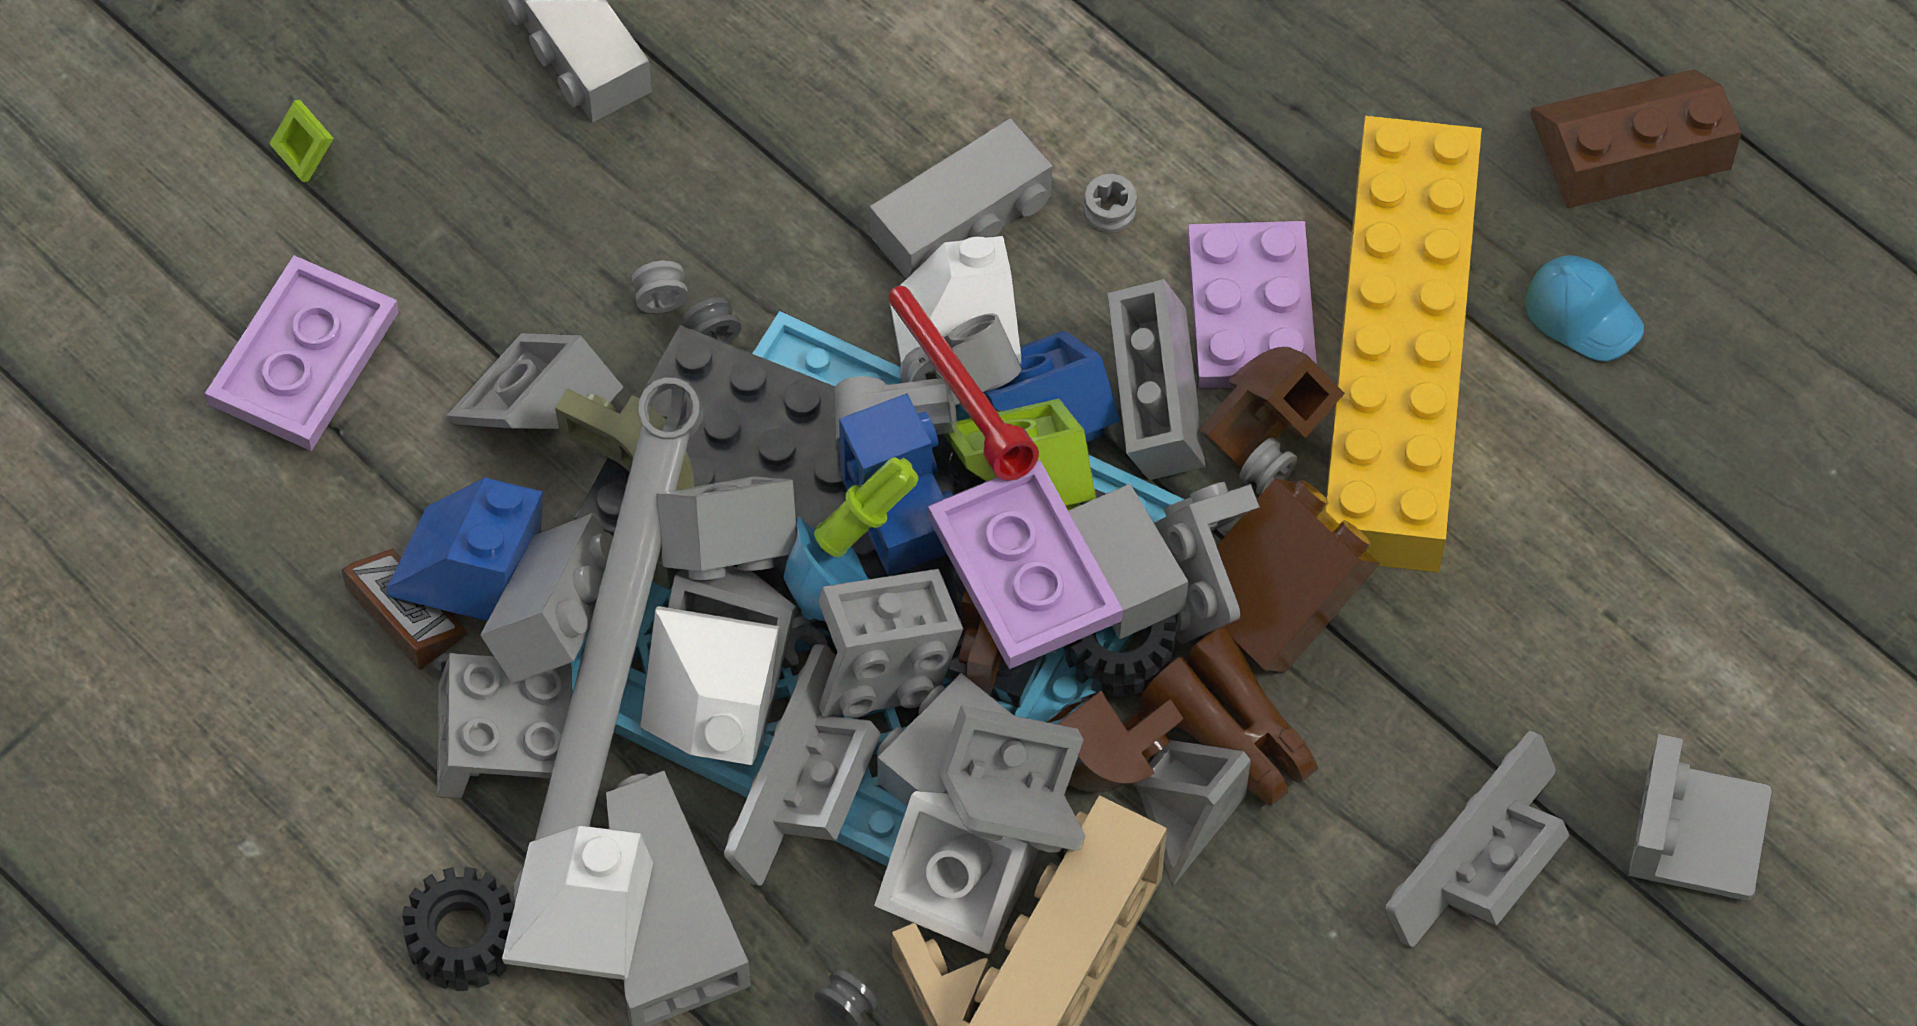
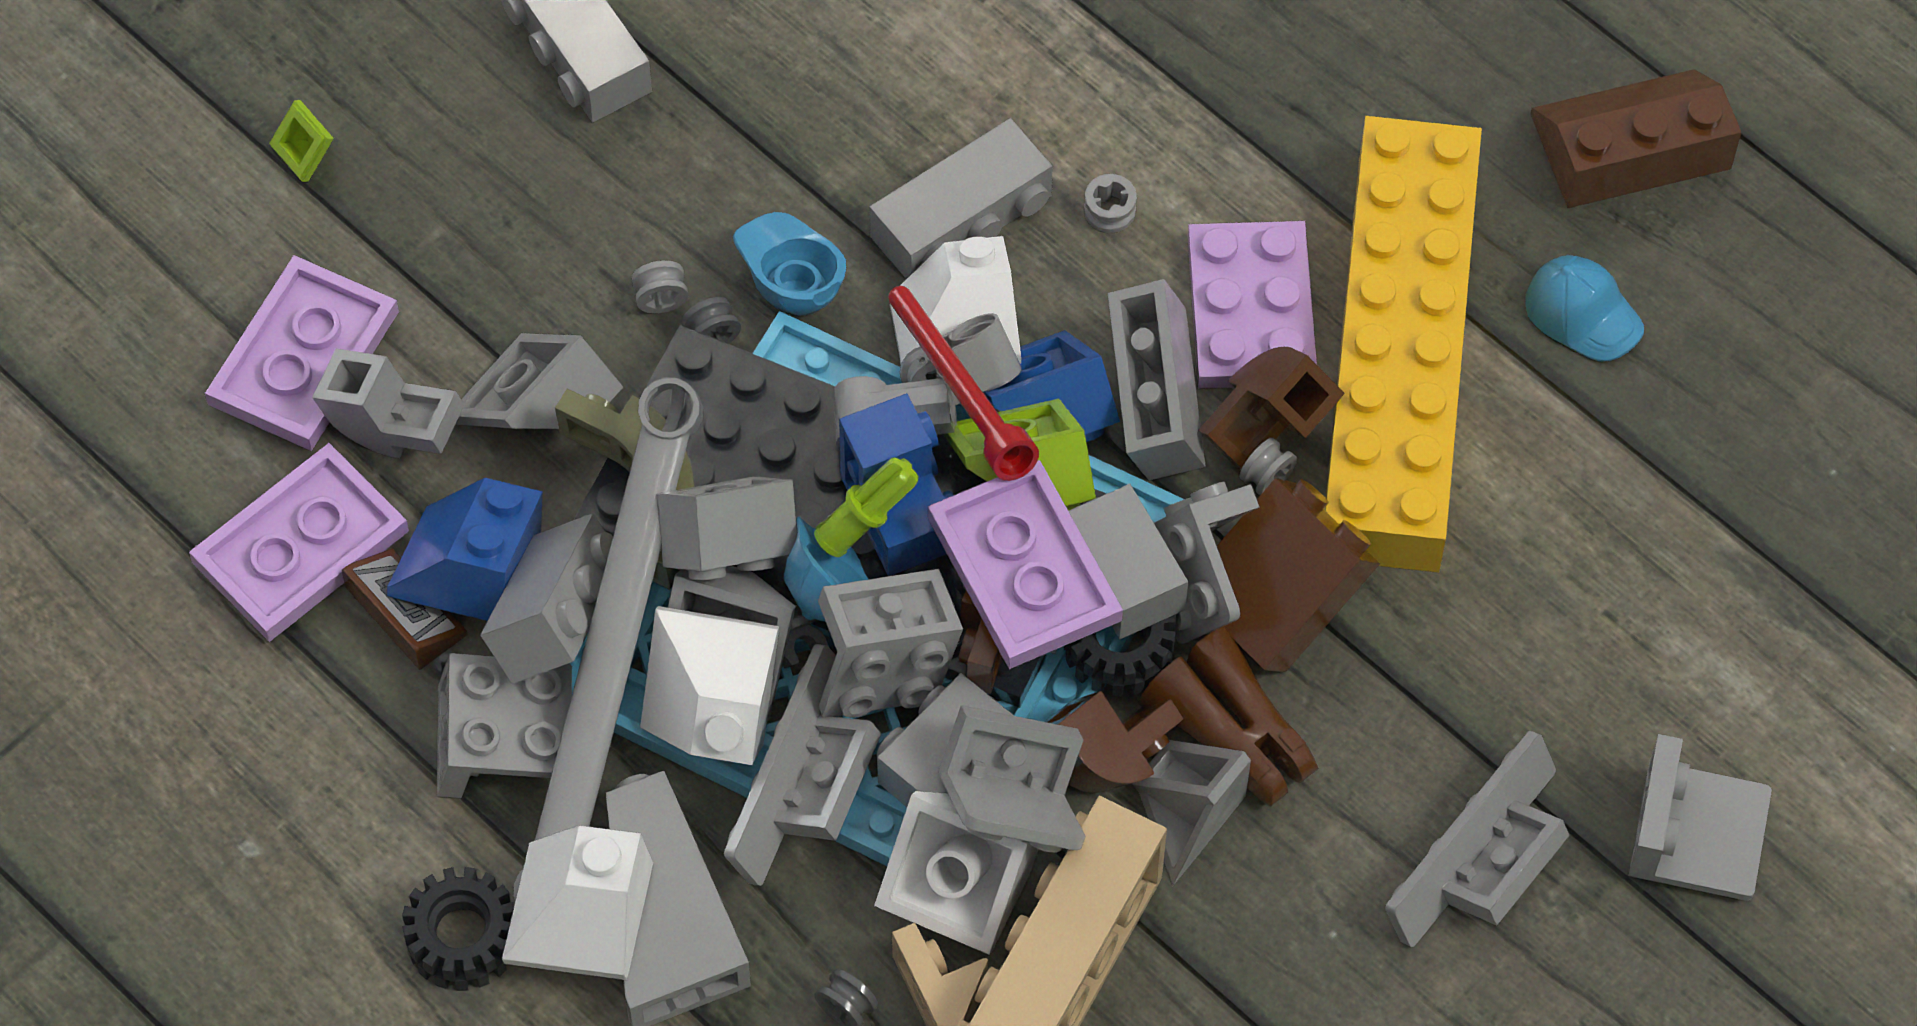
(295, 541): none -> lavender plate
(379, 411): none -> light grey brick
(791, 263): none -> dark azure piece

